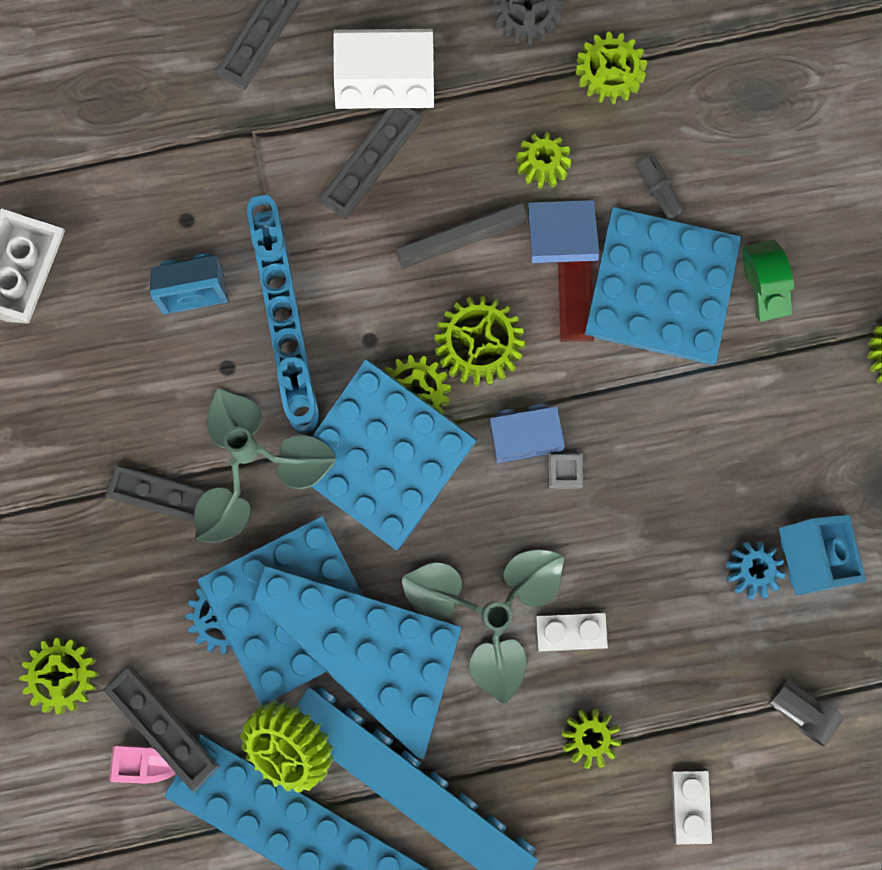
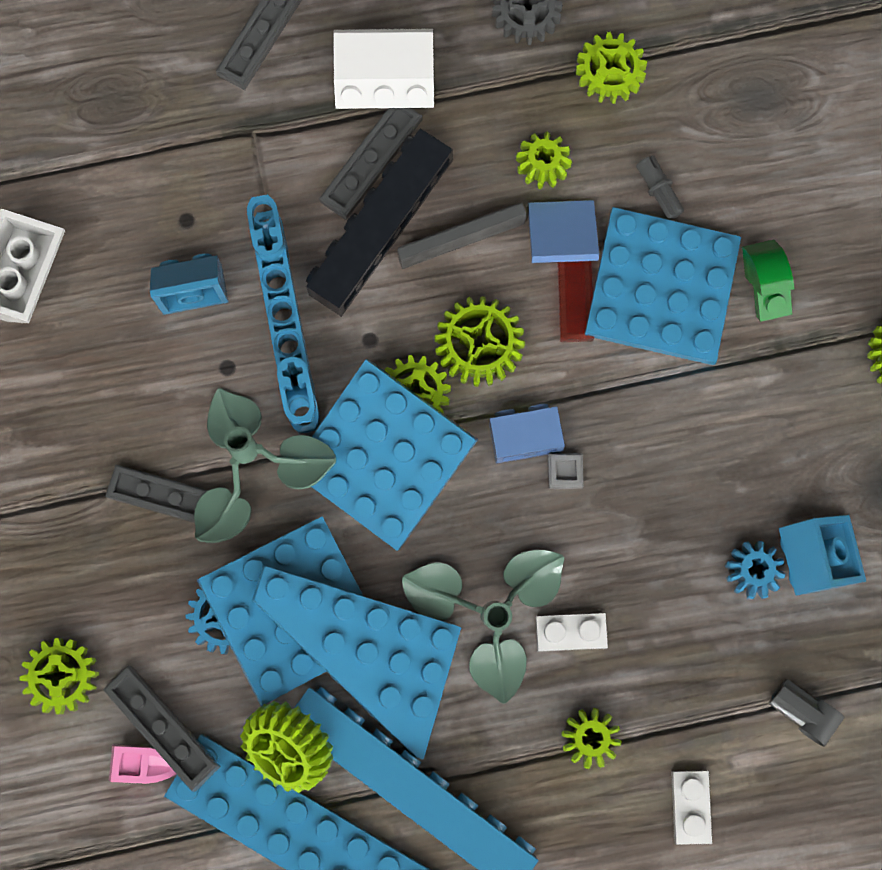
(379, 222): none -> black brick

